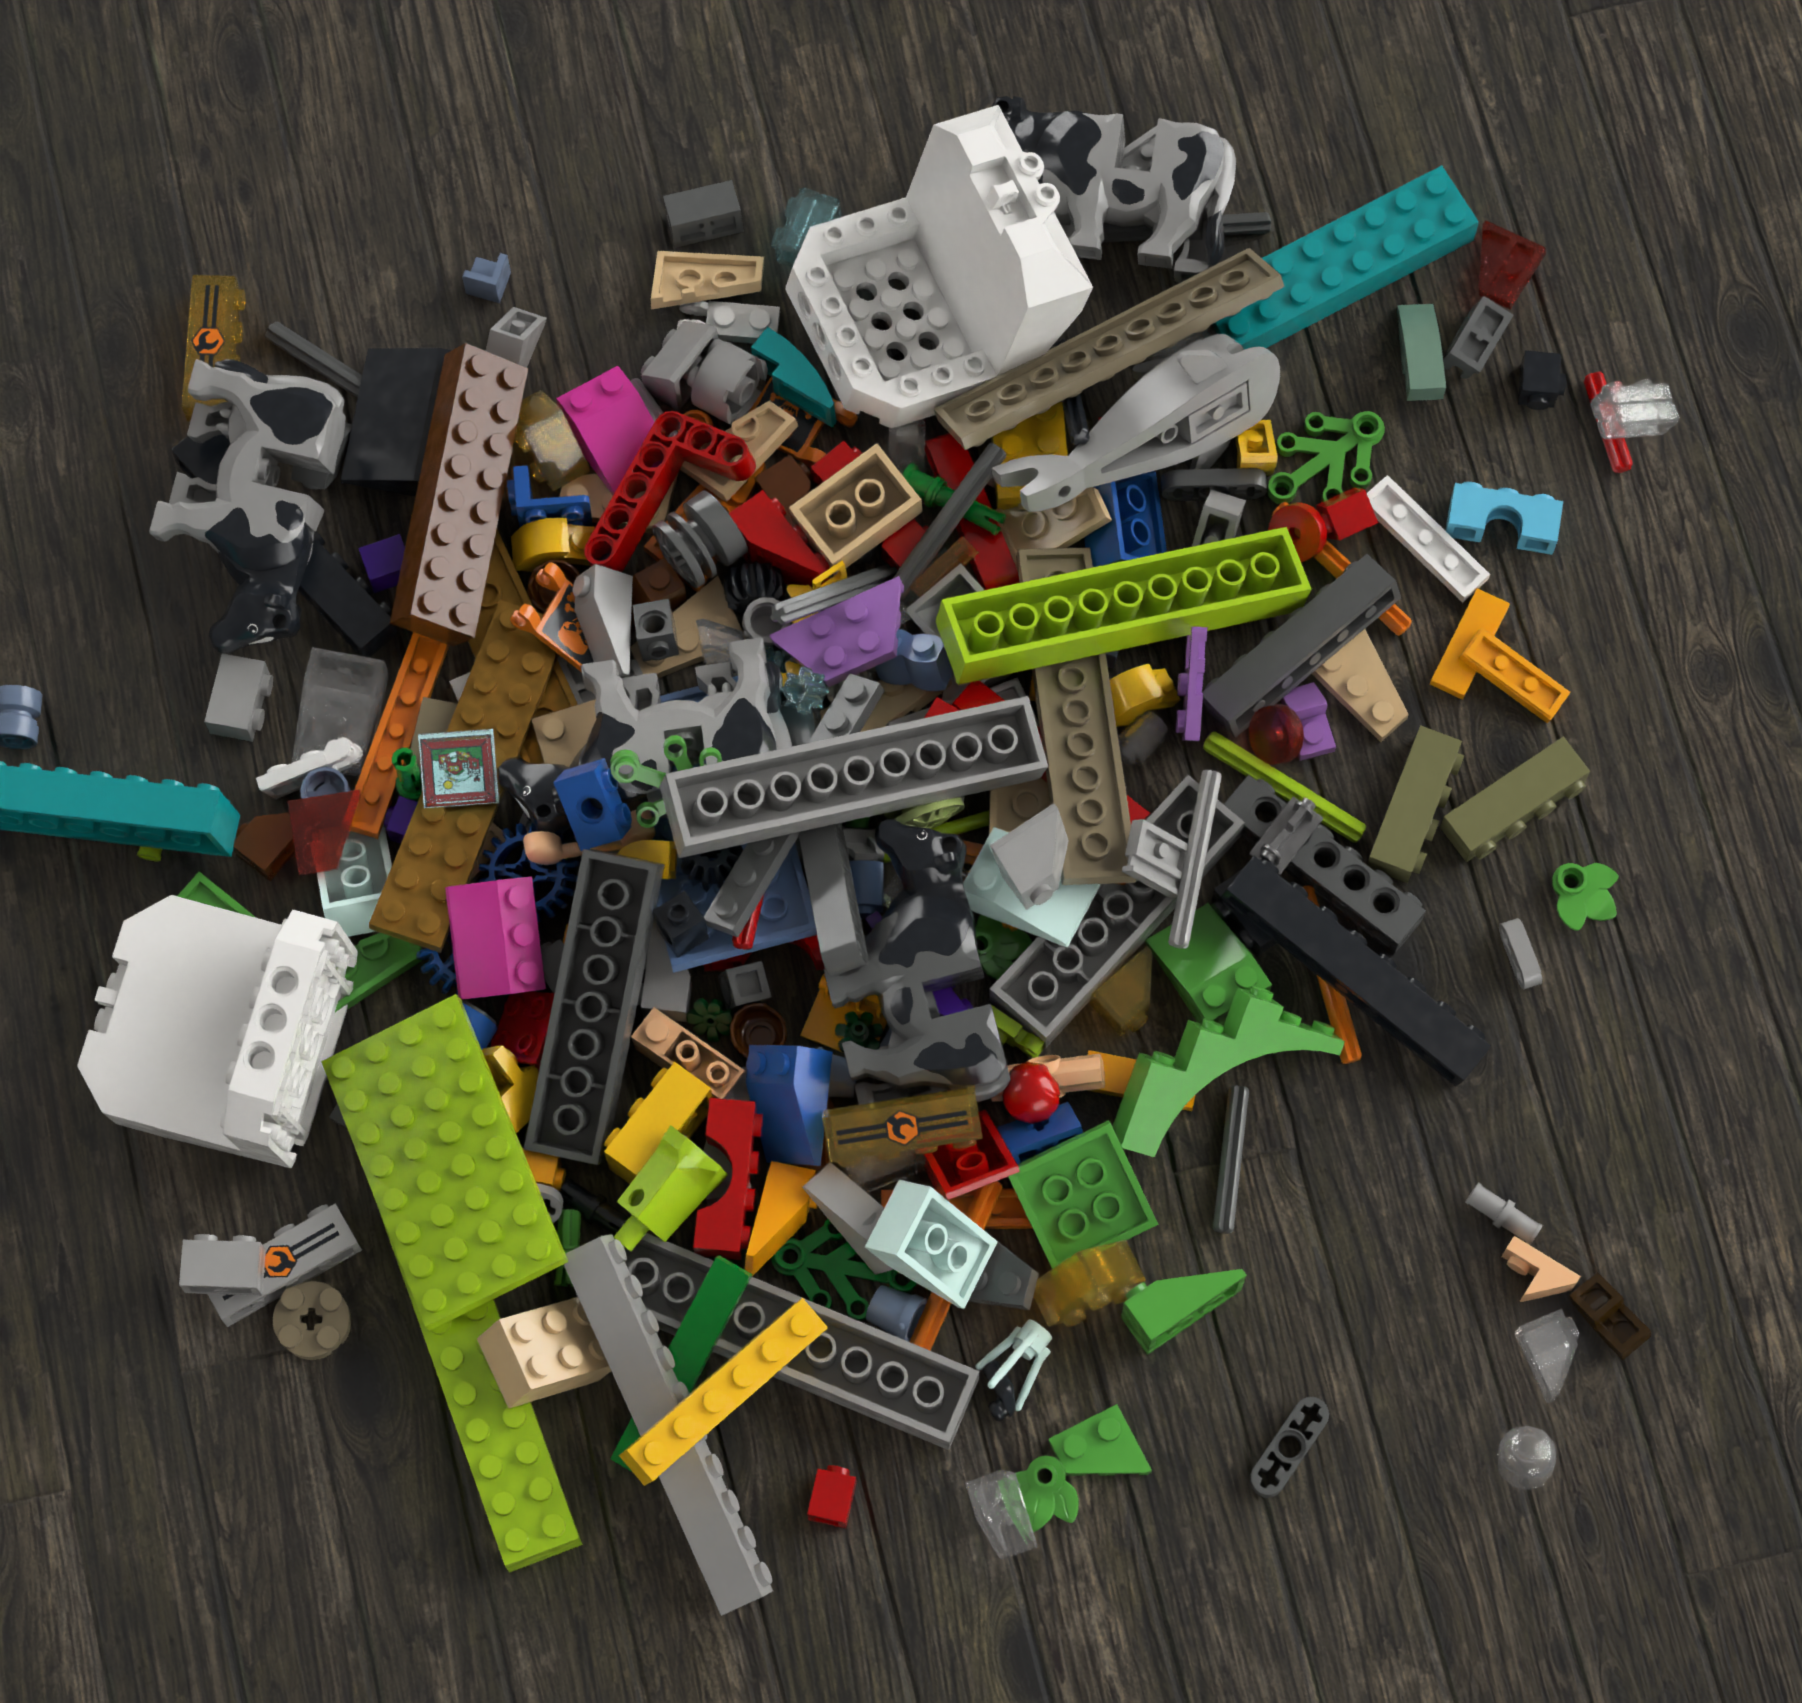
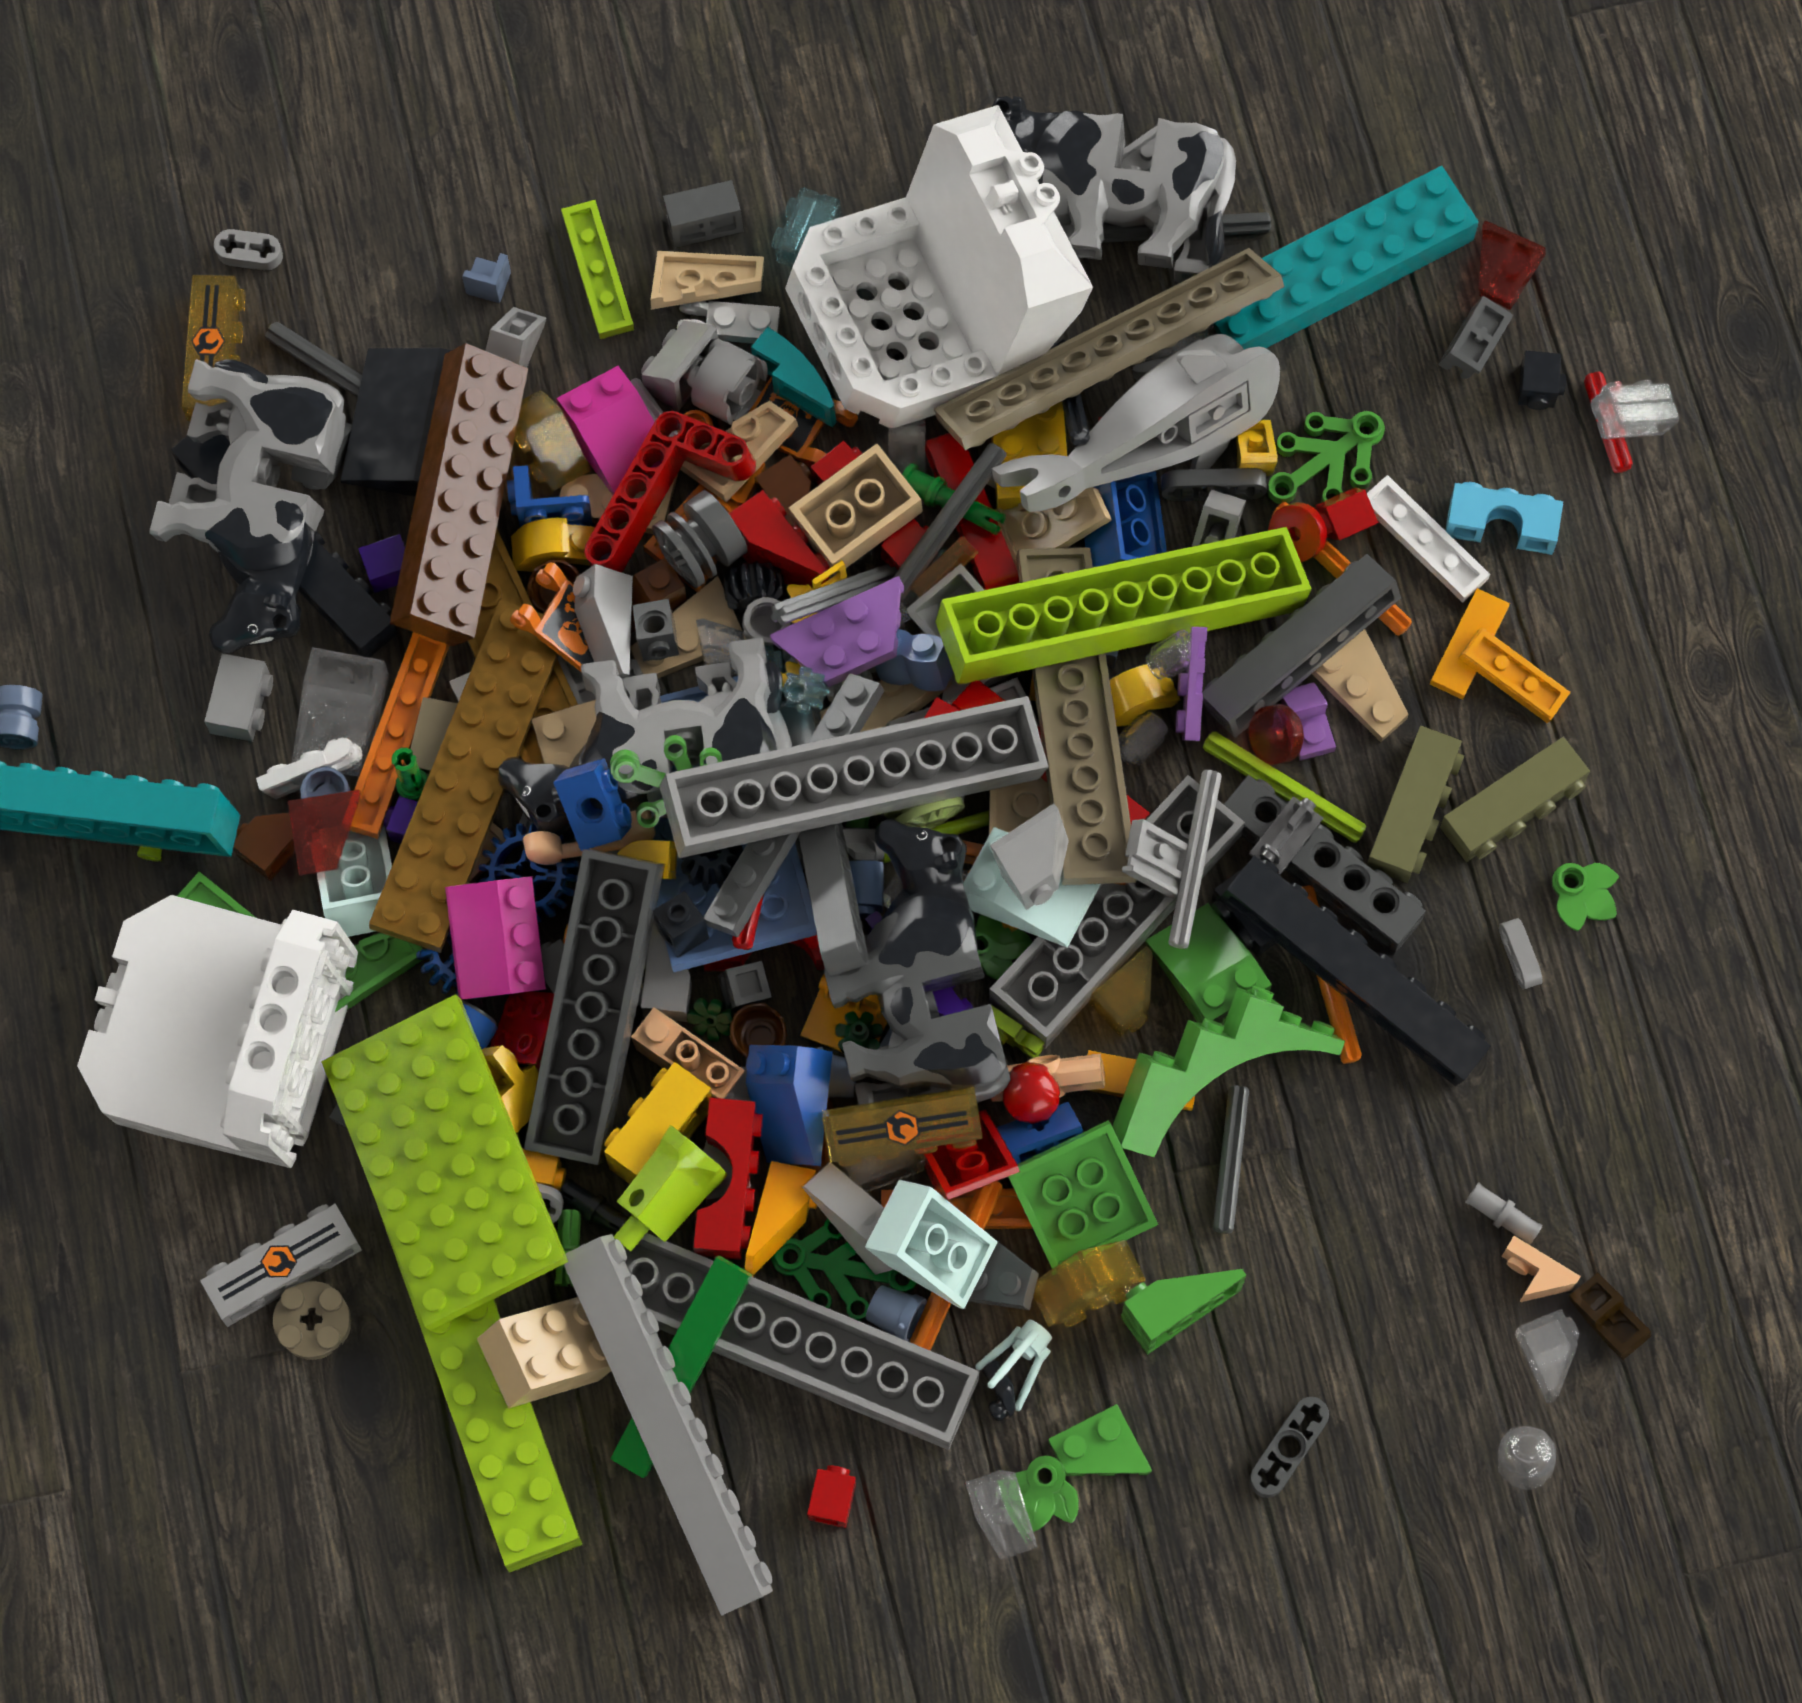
(222, 1266): light grey brick -> none
(248, 249): none -> light grey beam
(458, 768): clear light blue tile -> none
(597, 269): none -> lime plate
(723, 1392): yellow brick -> none
(1170, 655): none -> clear brick
(1421, 352): sand green slope -> none

